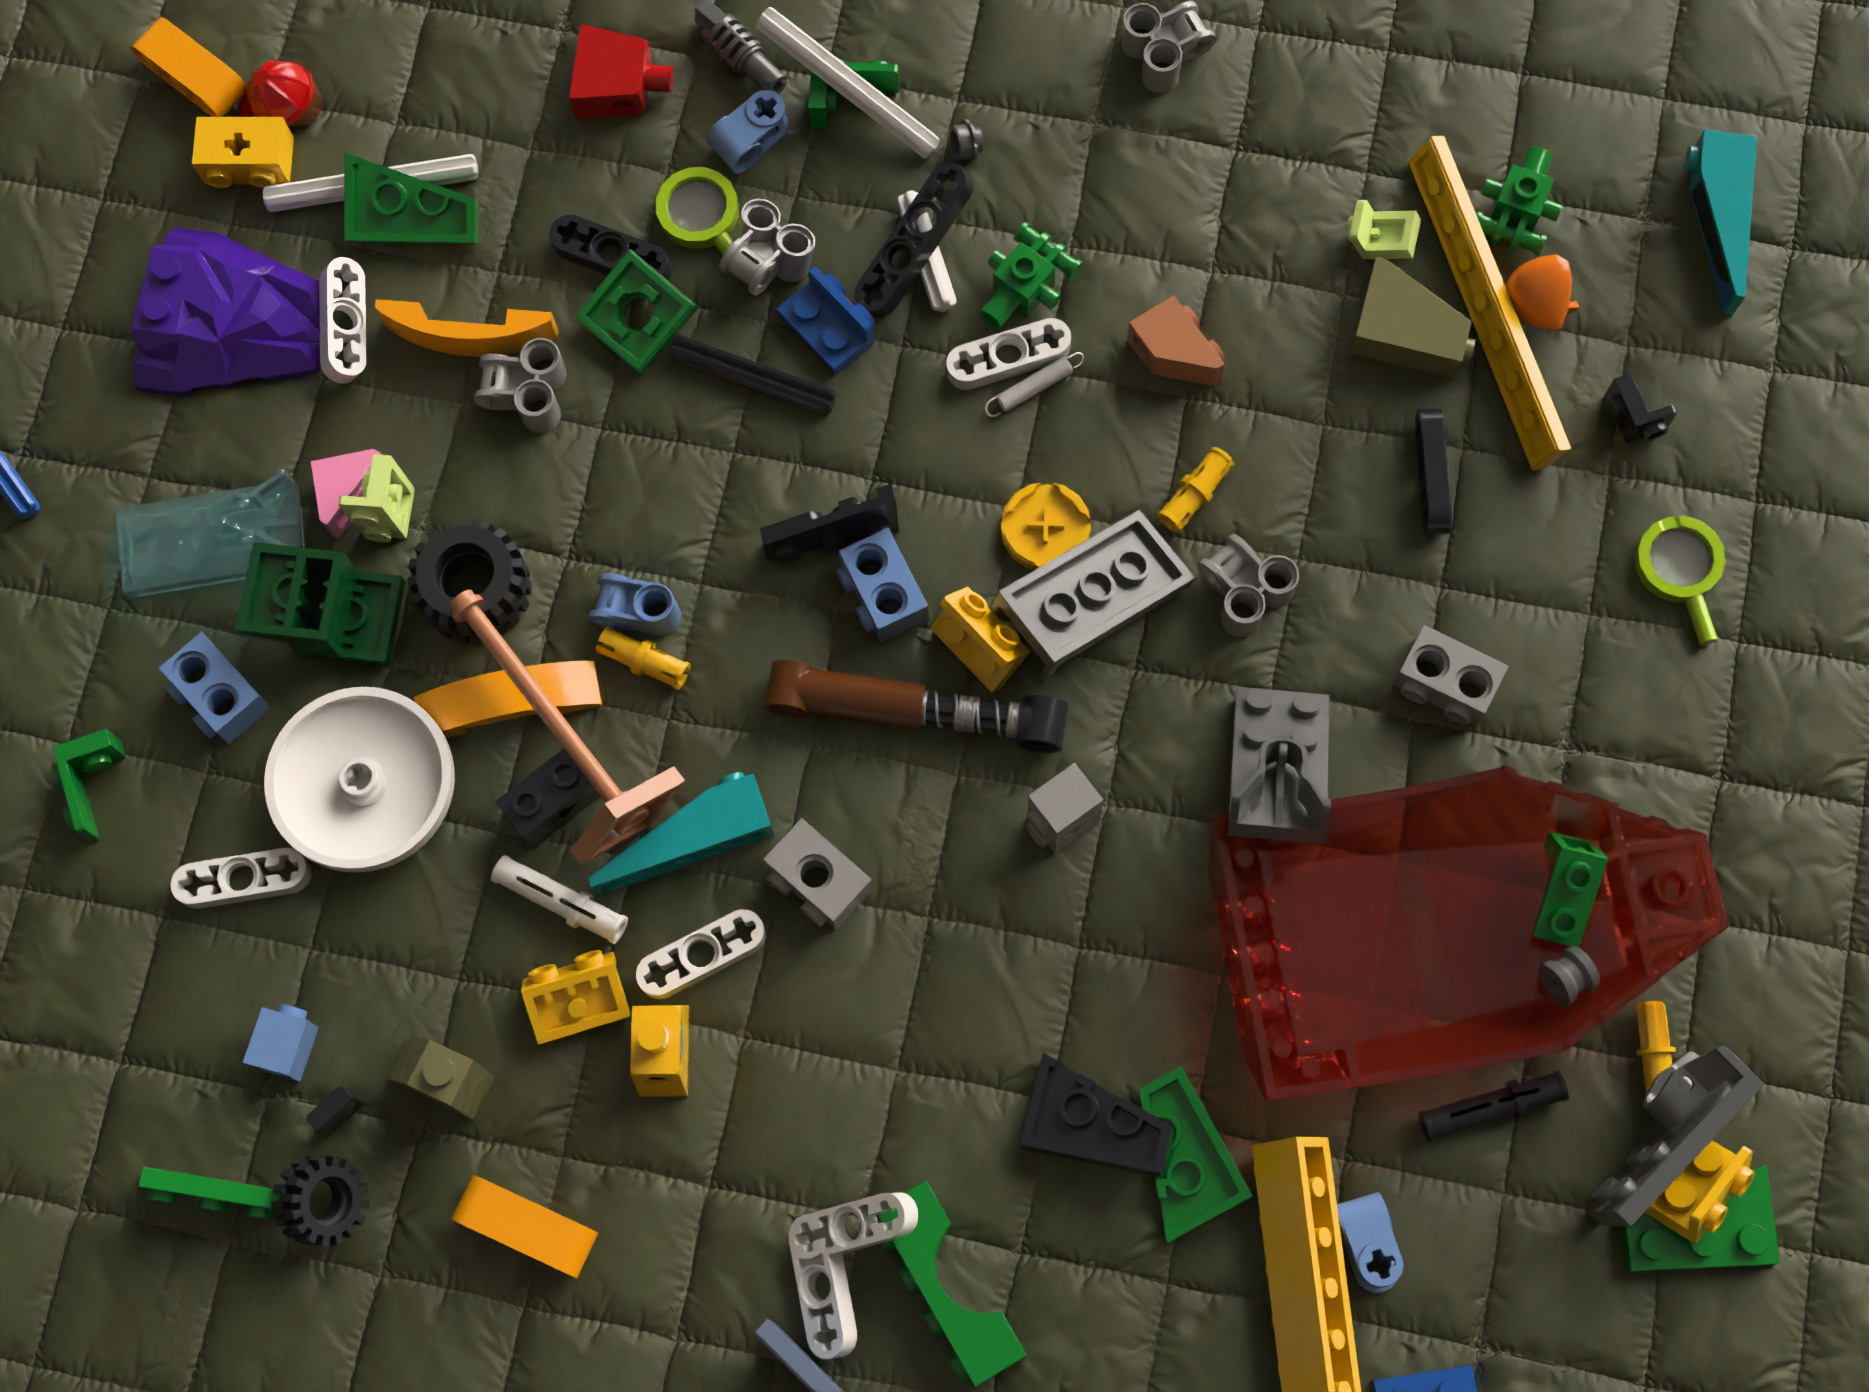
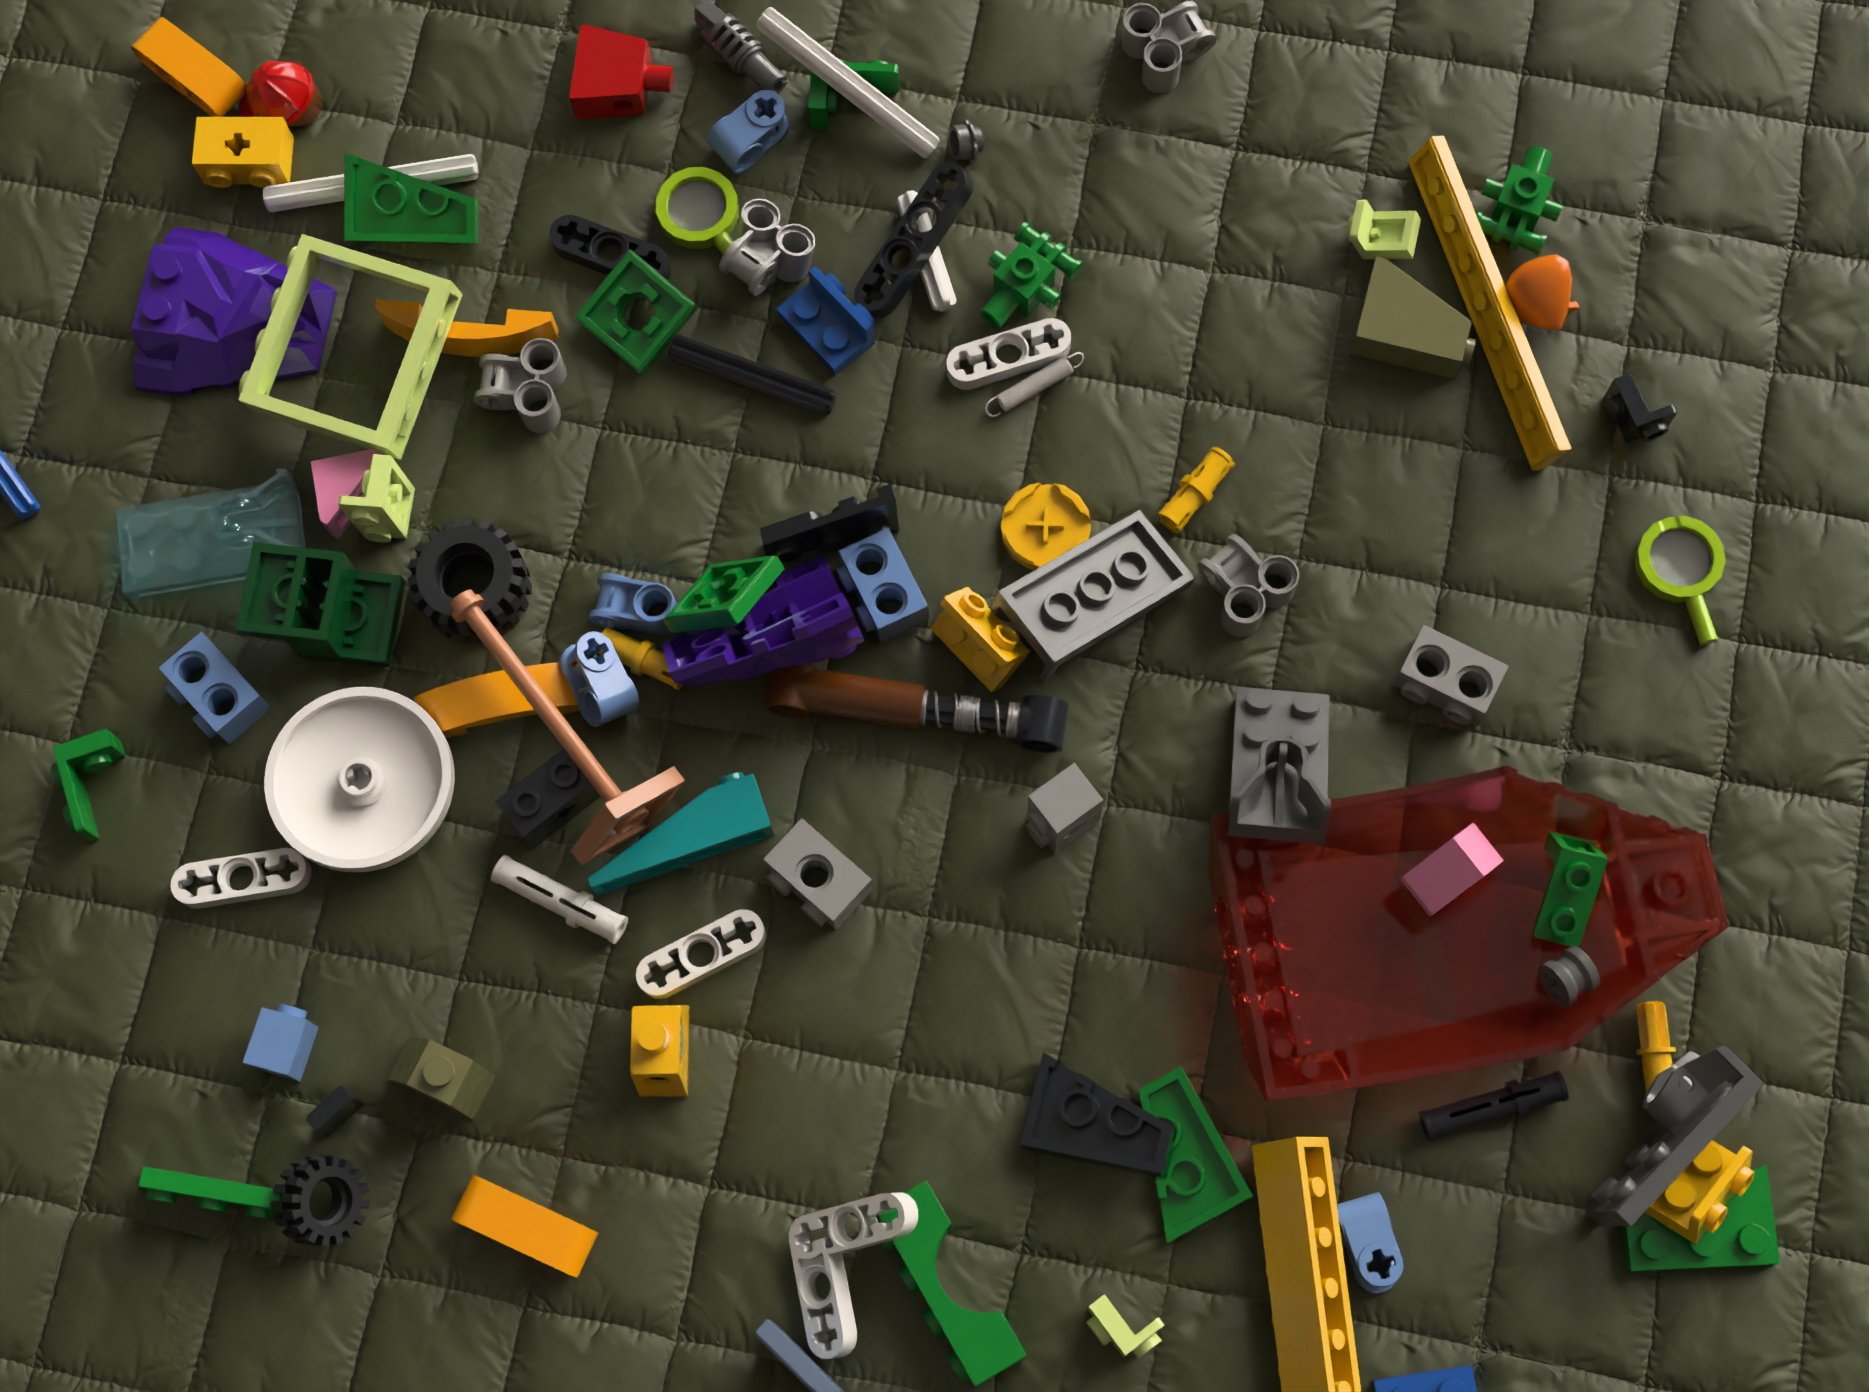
(331, 335): white beam -> none
(415, 368): none -> yellowish green window
(574, 996): yellow bracket -> none
(599, 682): none -> medium blue piece
(724, 594): none -> green piece
(788, 626): none -> dark purple wedge
(1110, 1326): none -> yellowish green bracket
(1173, 346): nougat slope -> none
(1433, 471): black beam -> none
(1451, 869): none -> bright pink slope
(1722, 198): teal slope -> none

